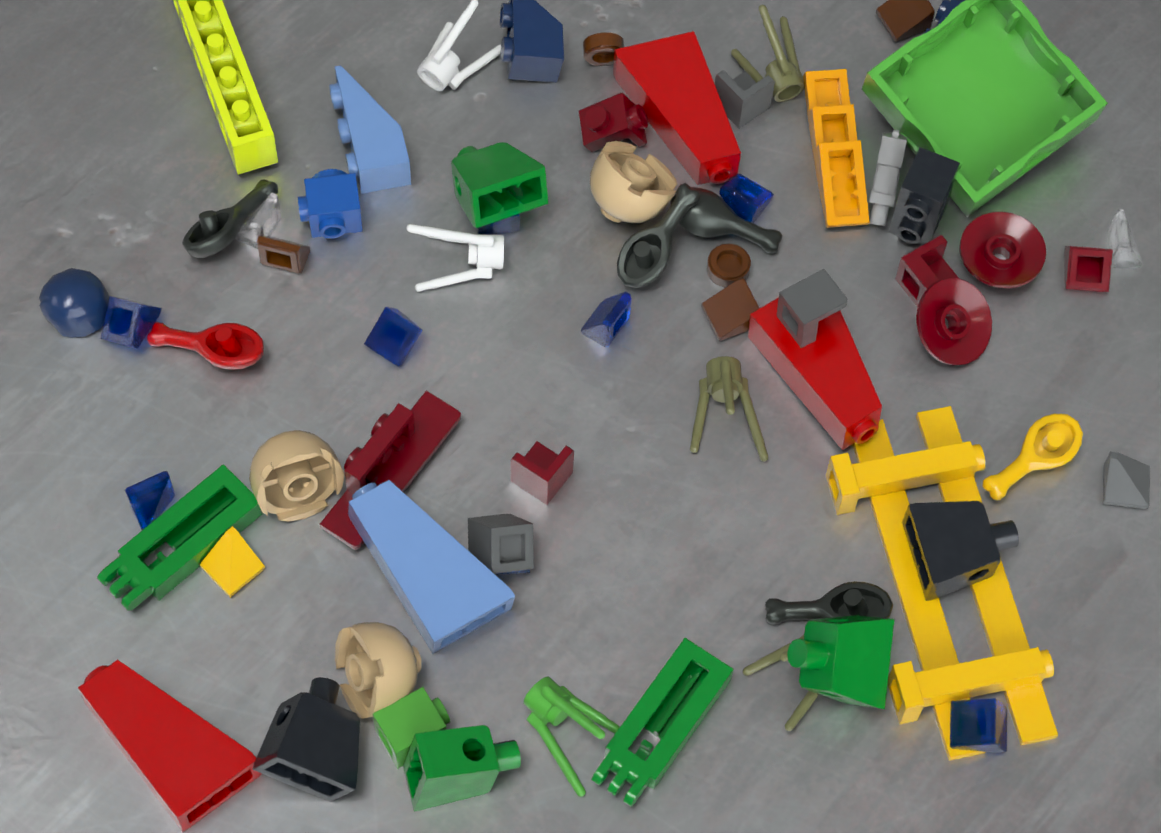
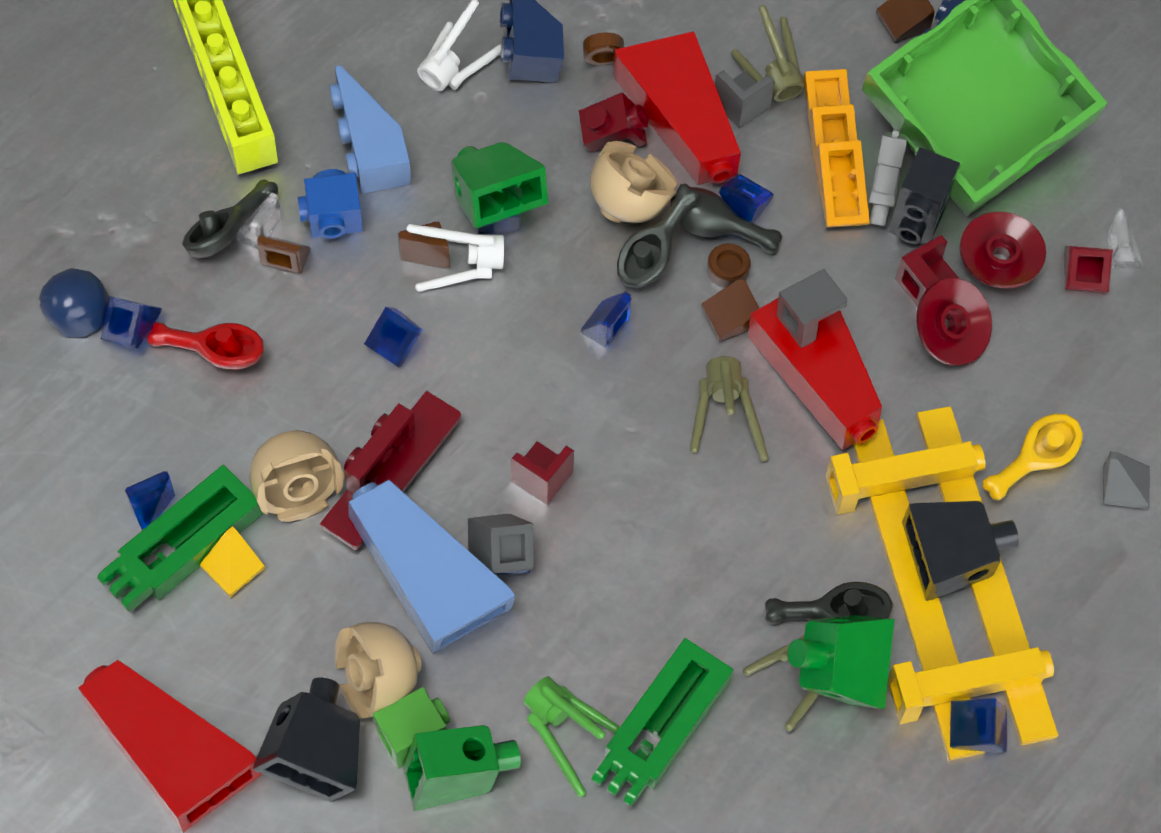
(424, 249): none -> reddish brown slope

